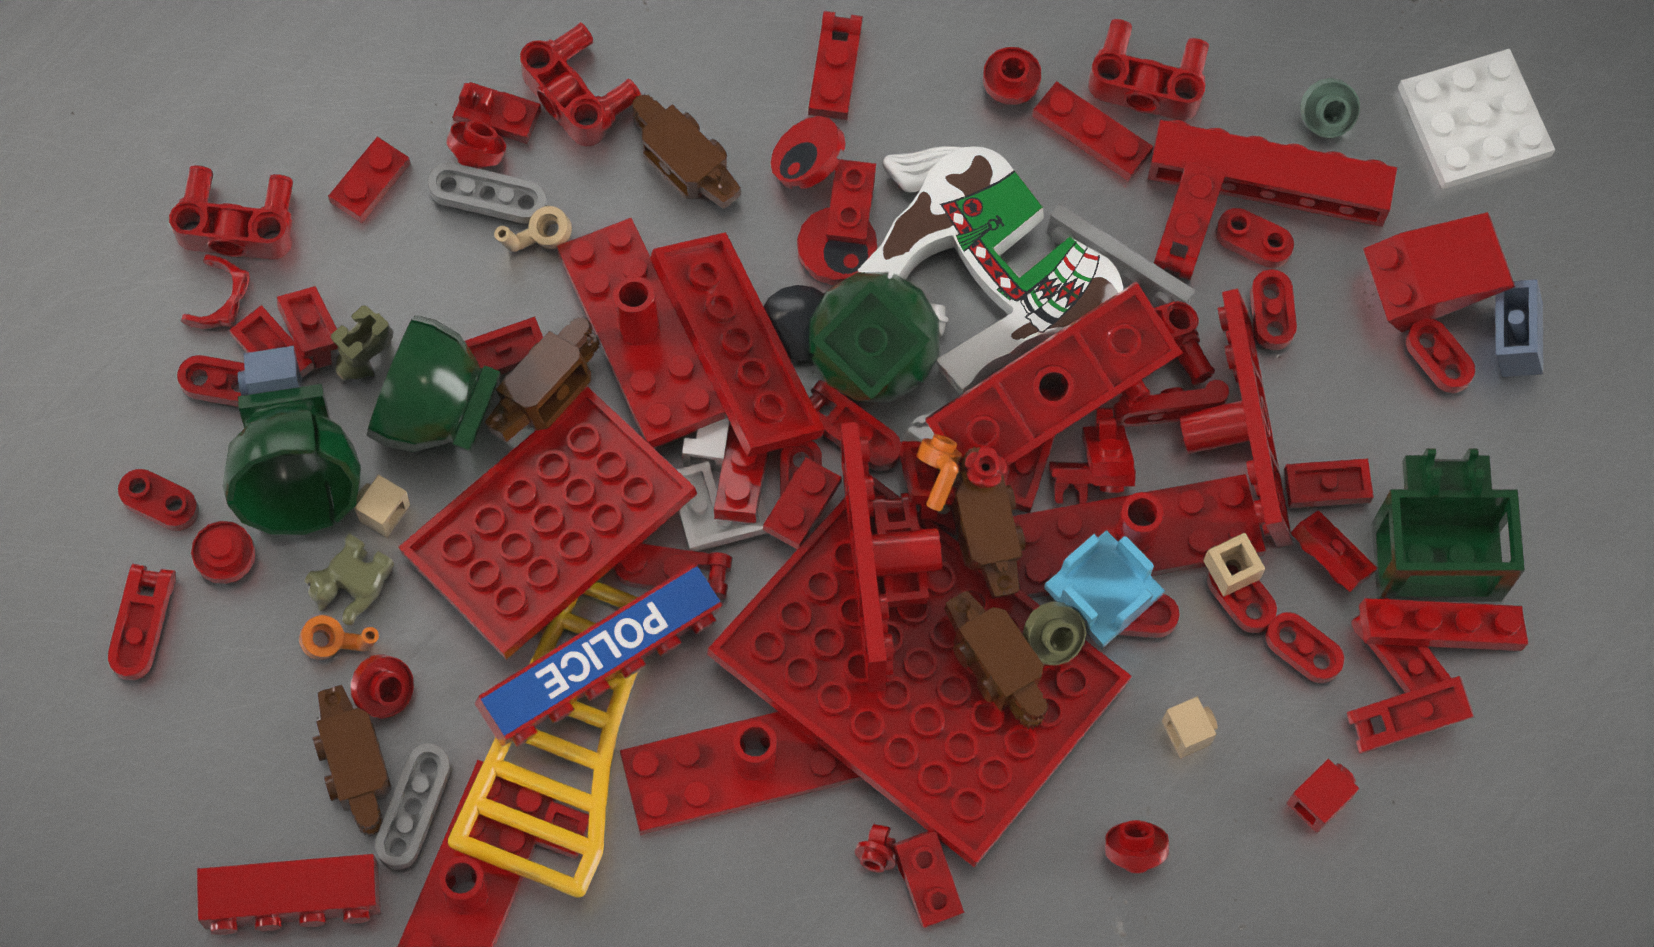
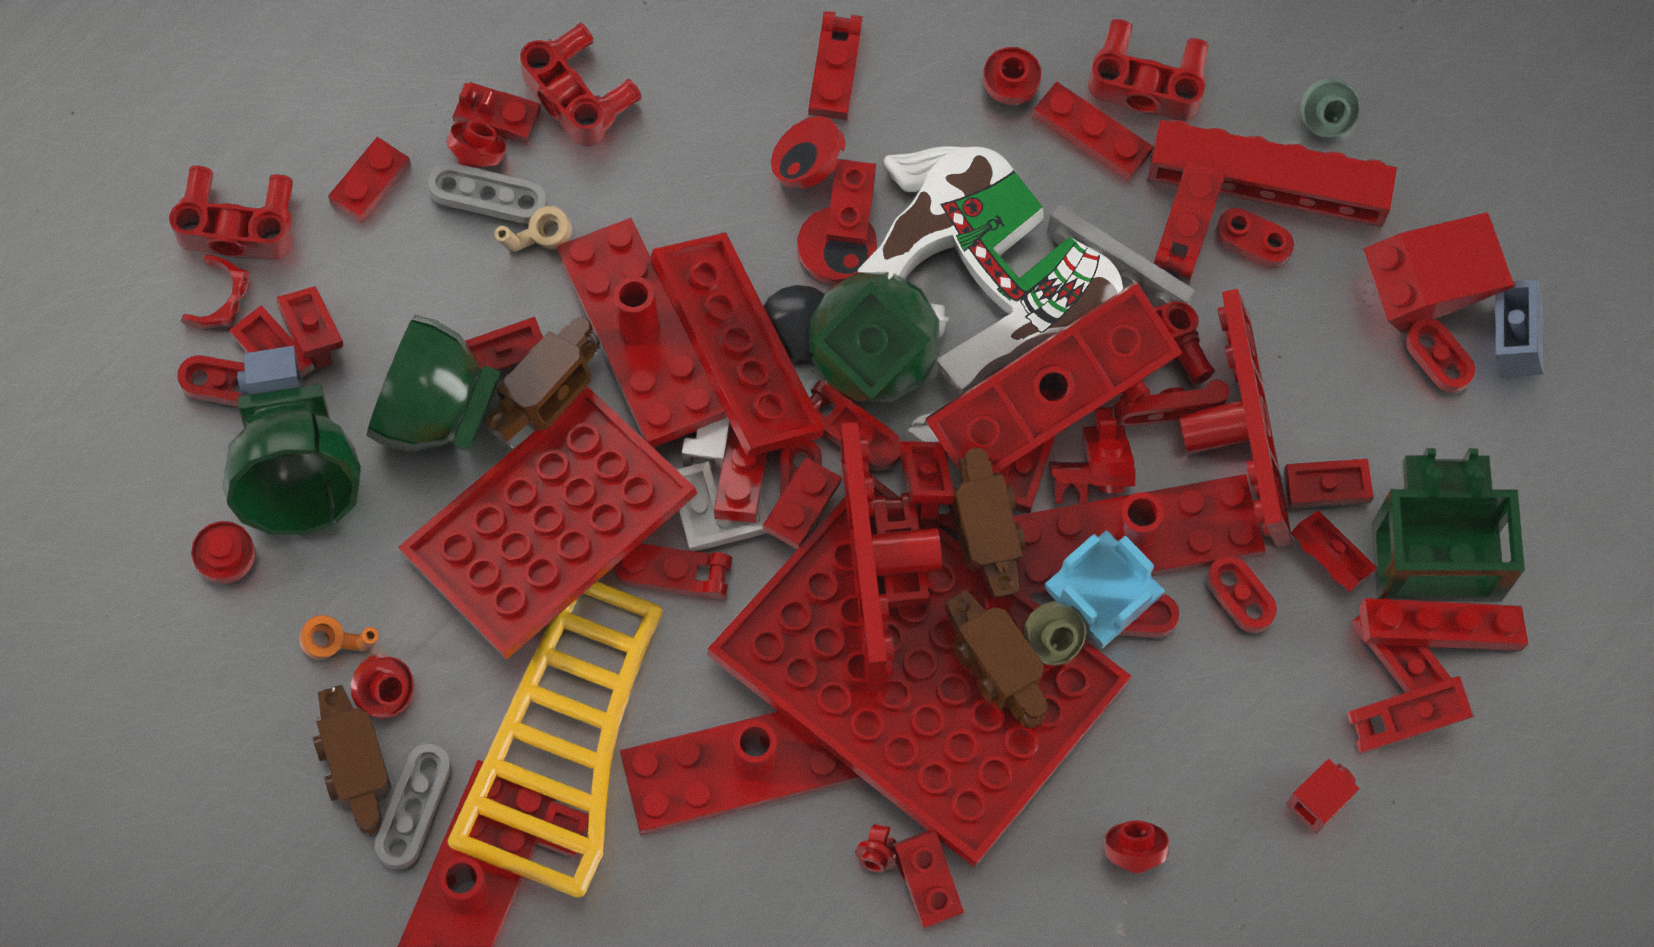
(140, 621): red plate -> none
(156, 498): red plate -> none
(288, 892): red brick -> none
(350, 573): olive animal -> none
(361, 344): olive animal -> none
(381, 505): tan plate -> none
(598, 655): brick -> none
(683, 153): reddish brown hinge -> none
(941, 454): orange plate -> none
(984, 478): red plate -> none
(1190, 726): tan plate -> none
(1234, 552): tan plate -> none
(1273, 312): red plate -> none
(1307, 645): red plate -> none
(1476, 119): white plate -> none

